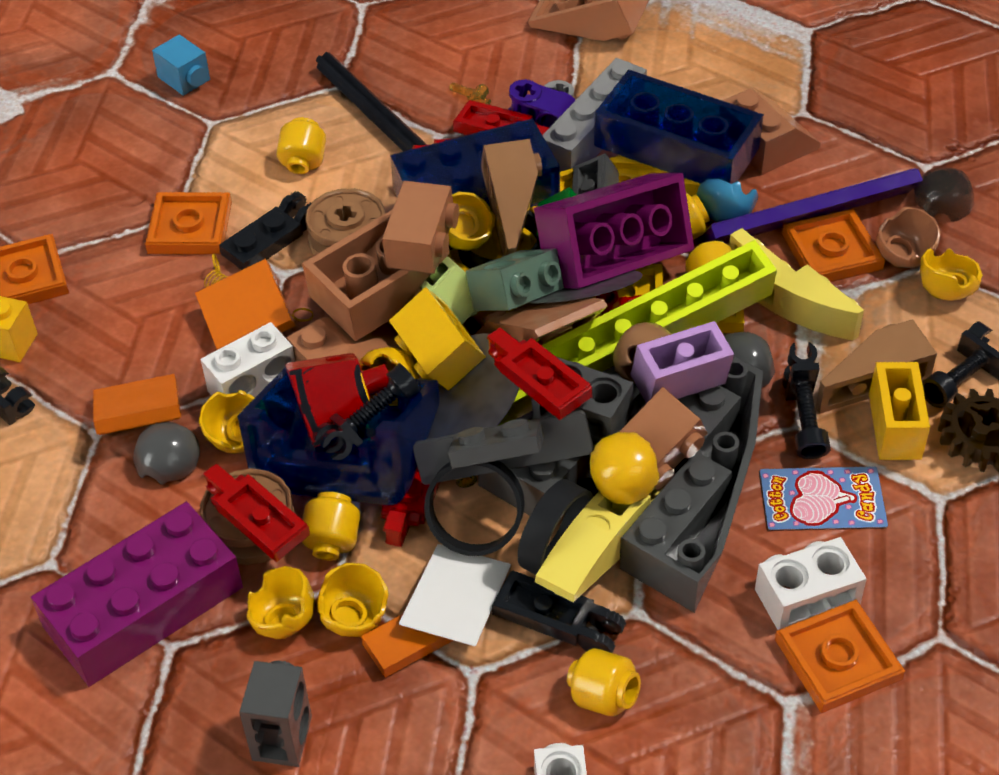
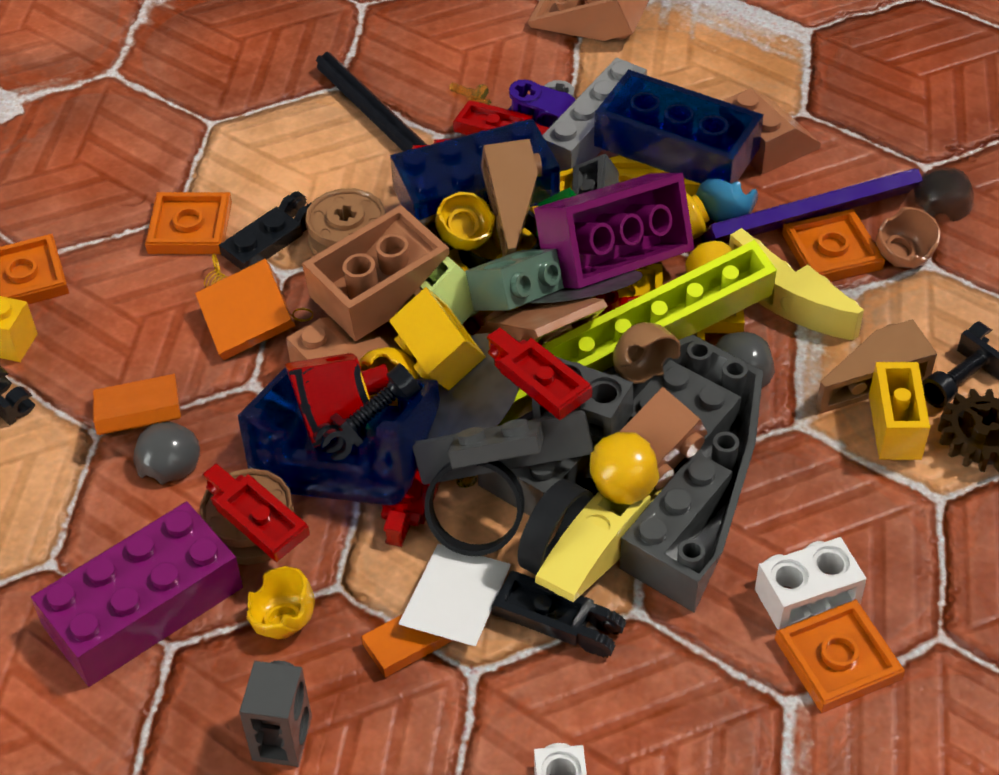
(181, 64): dark azure brick -> none
(220, 420): yellow hair -> none
(248, 362): white brick -> none
(301, 145): yellow head -> none
(331, 524): yellow head -> none
(352, 599): yellow hair -> none
(420, 227): nougat brick -> none
(604, 682): yellow head -> none
(683, 362): lavender brick -> none
(799, 386): black bar -> none
(823, 498): sticker -> none
(949, 275): yellow hair -> none

